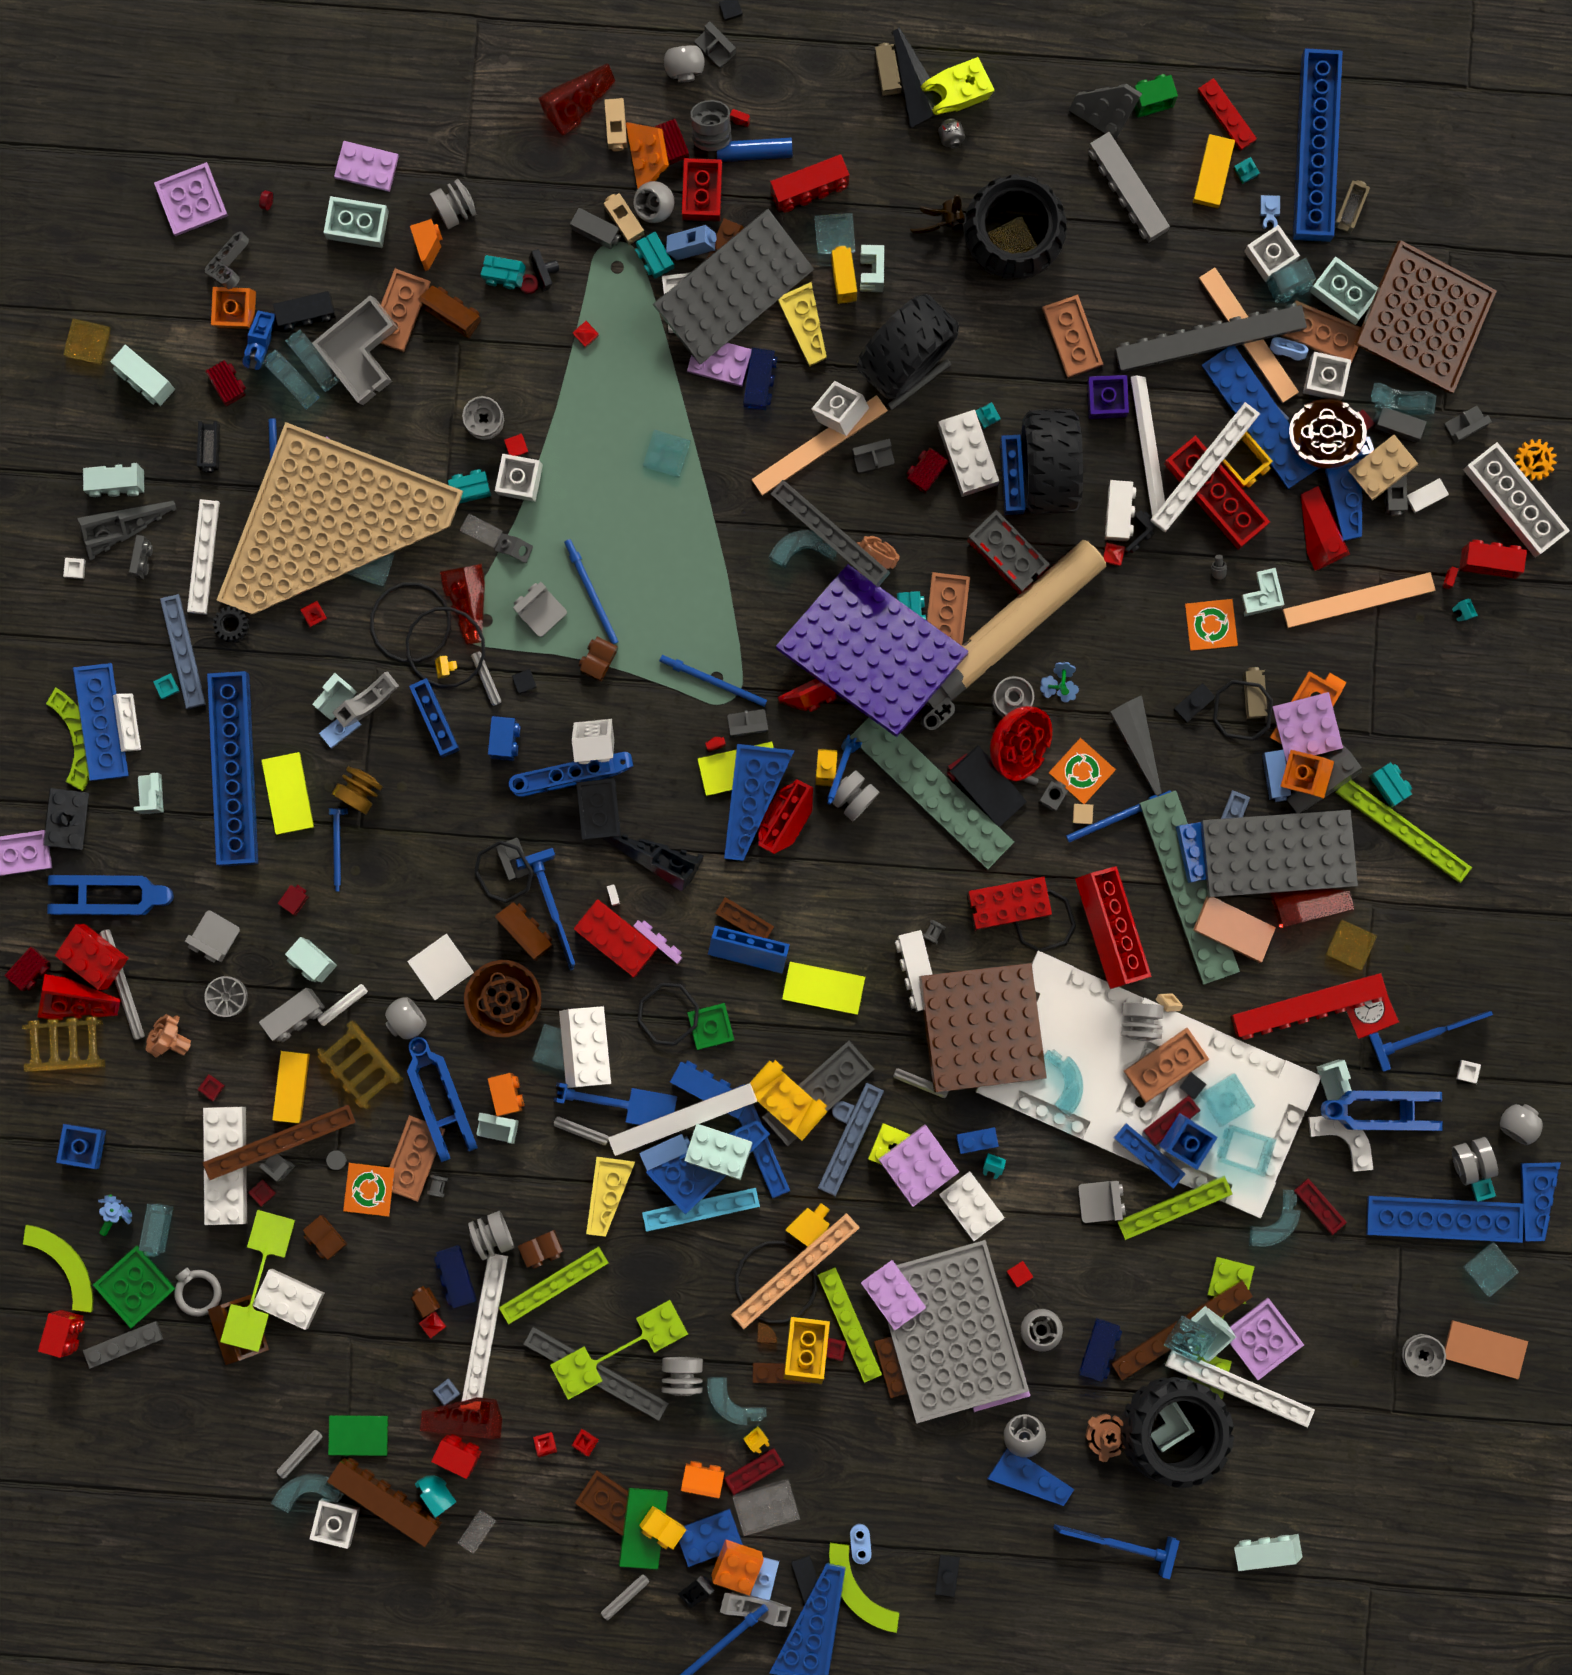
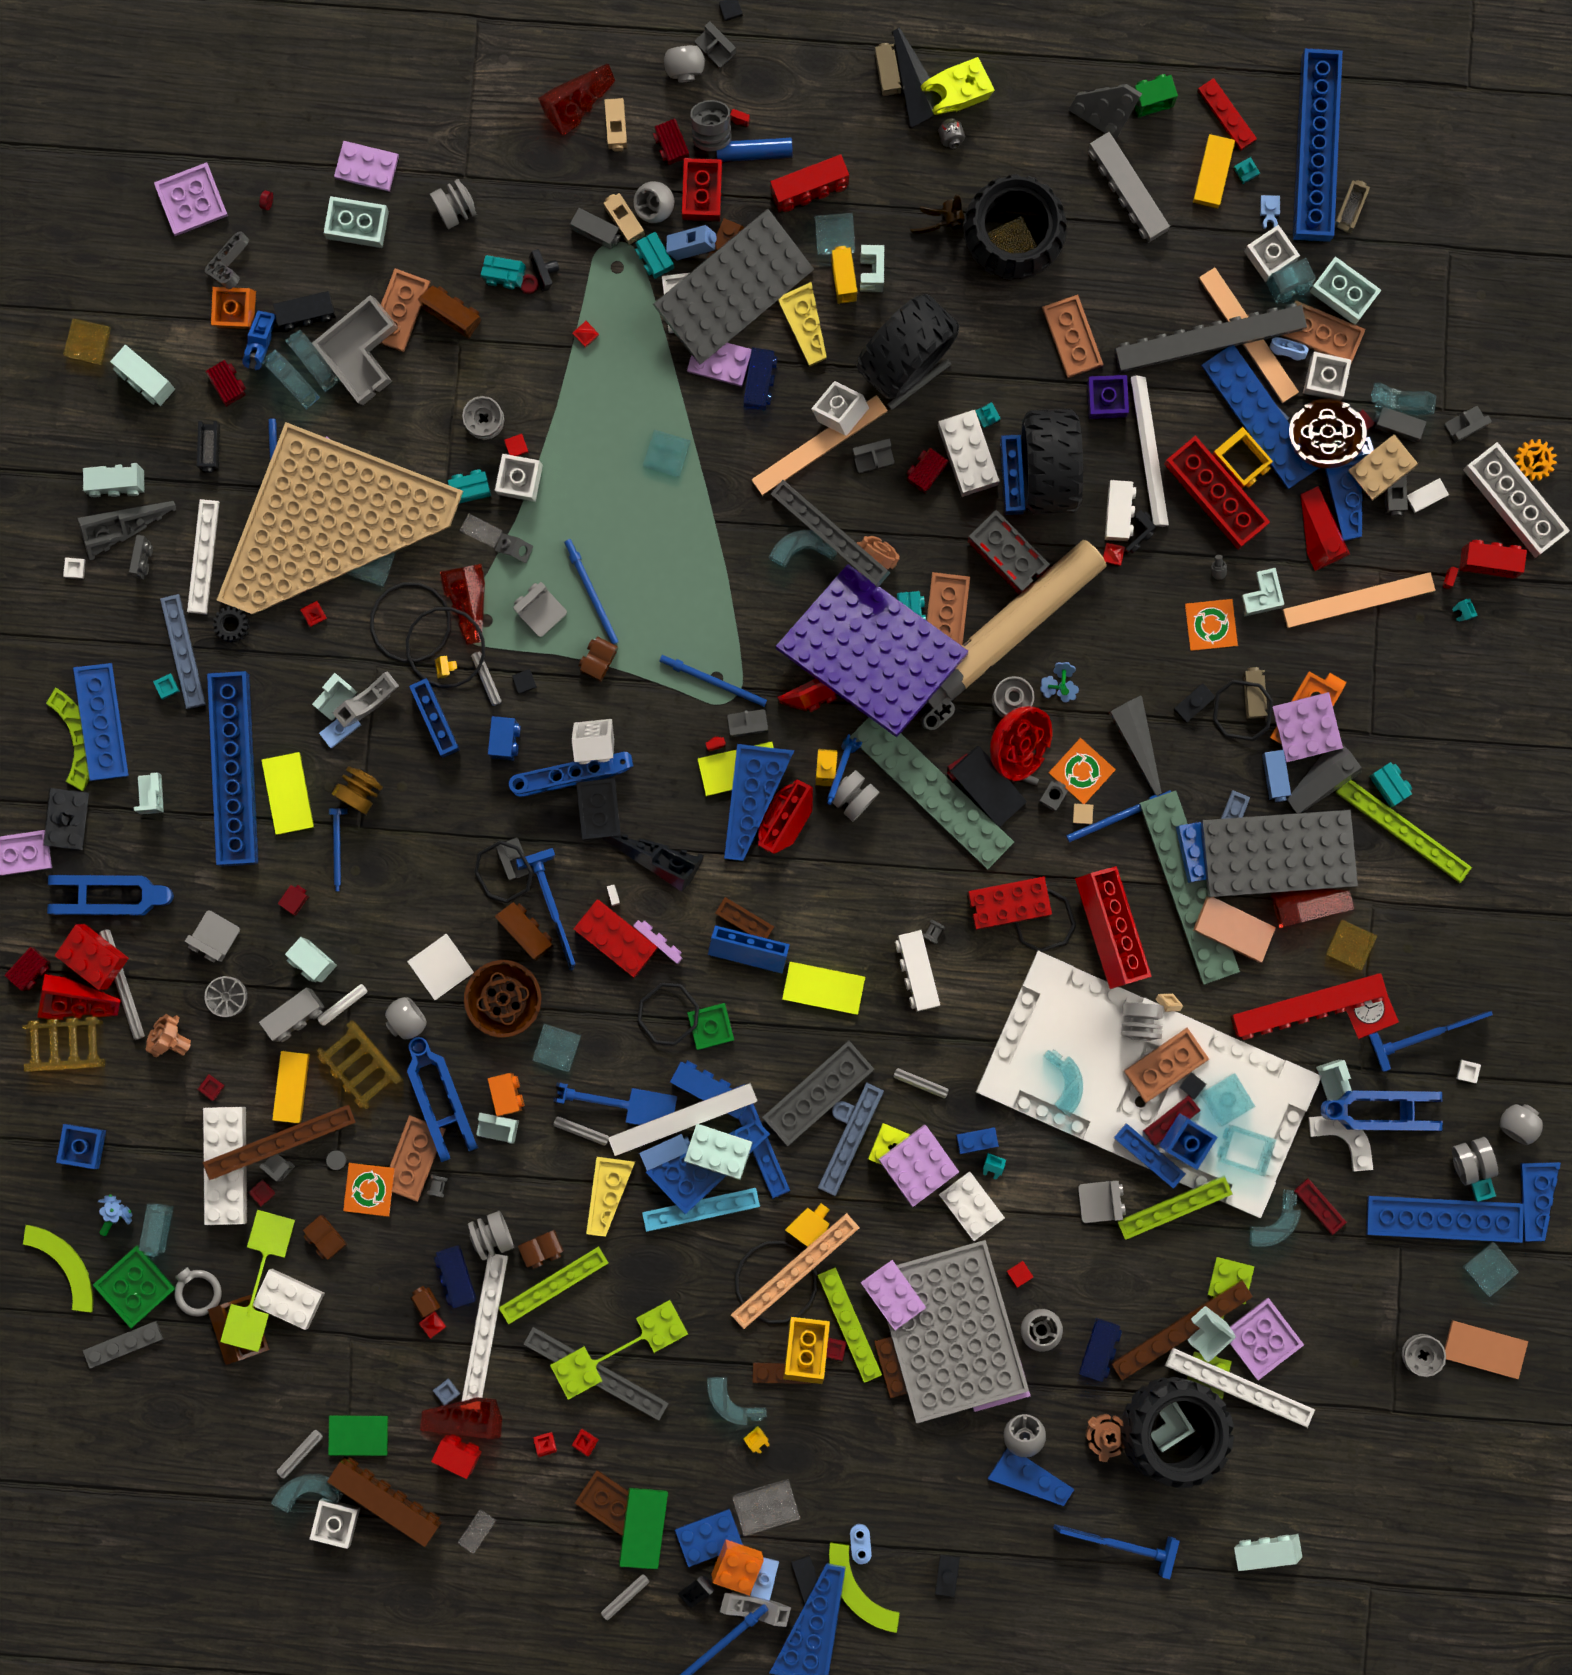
(61, 1333): red brick -> none
(126, 722): white tile -> none
(427, 240): orange slope -> none
(435, 1494): teal brick -> none
(585, 1047): white brick -> none
(647, 152): orange wing -> none
(662, 1527): yellow brick -> none
(682, 1375): light grey wheel -> none
(702, 1479): orange slope -> none
(754, 1471): dark red tile -> none
(766, 1334): clear orange tile -> none
(787, 1100): yellow piece -> none
(982, 1027): reddish brown plate -> none
(1190, 1339): clear light blue plate -> none
(1205, 467): white tile -> none
(1307, 773): orange slope -> none
(1425, 317): reddish brown plate -> none

